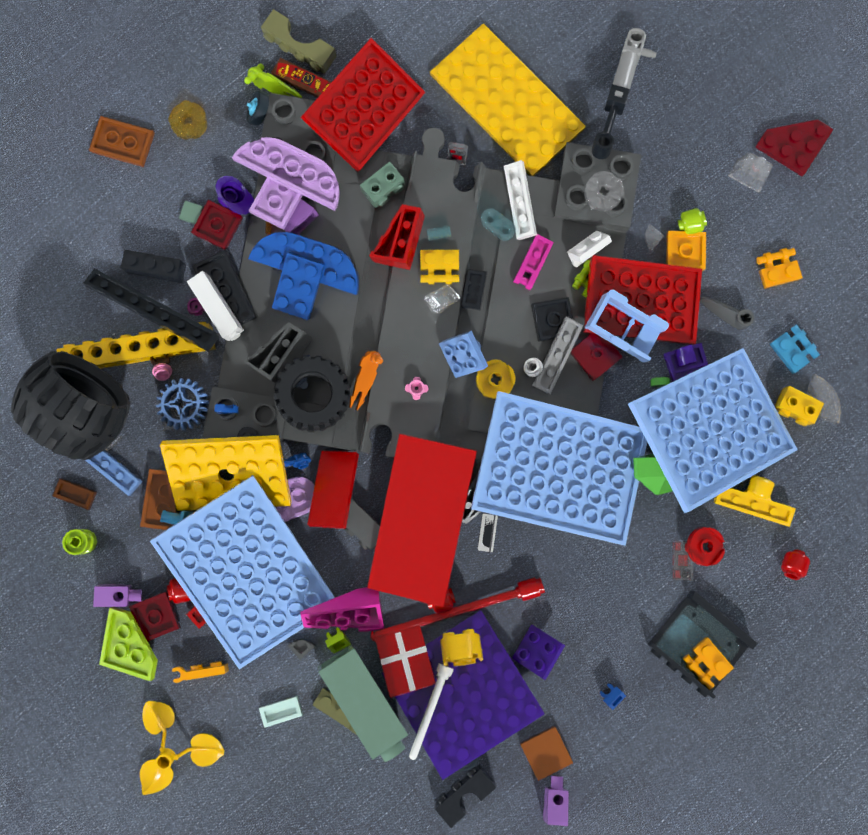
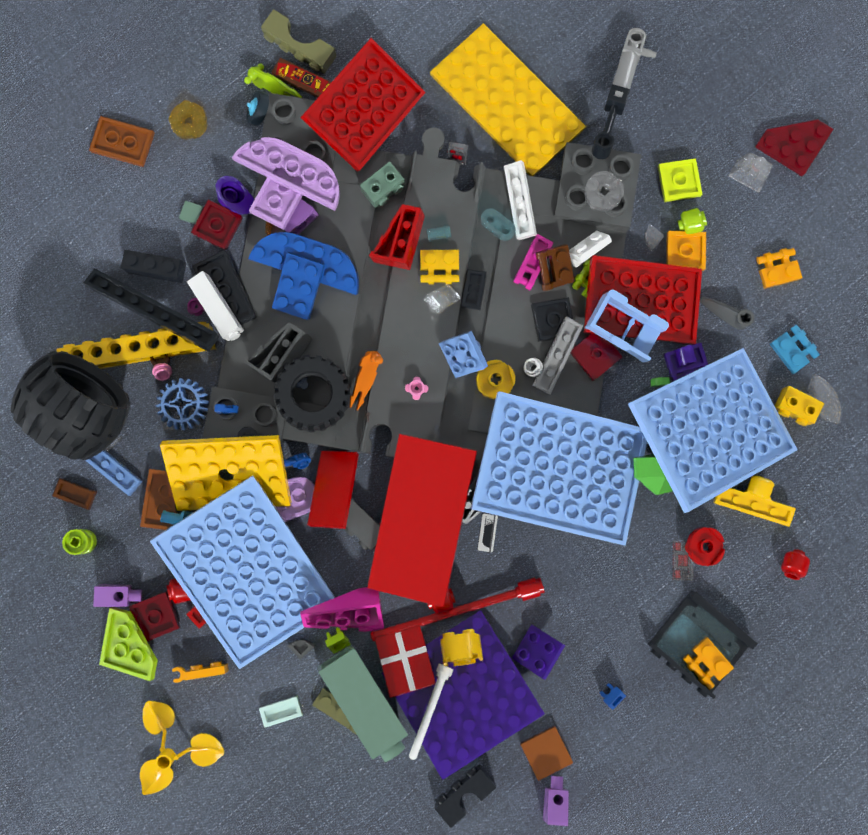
(560, 267): none -> reddish brown plate
(679, 180): none -> neon yellow plate

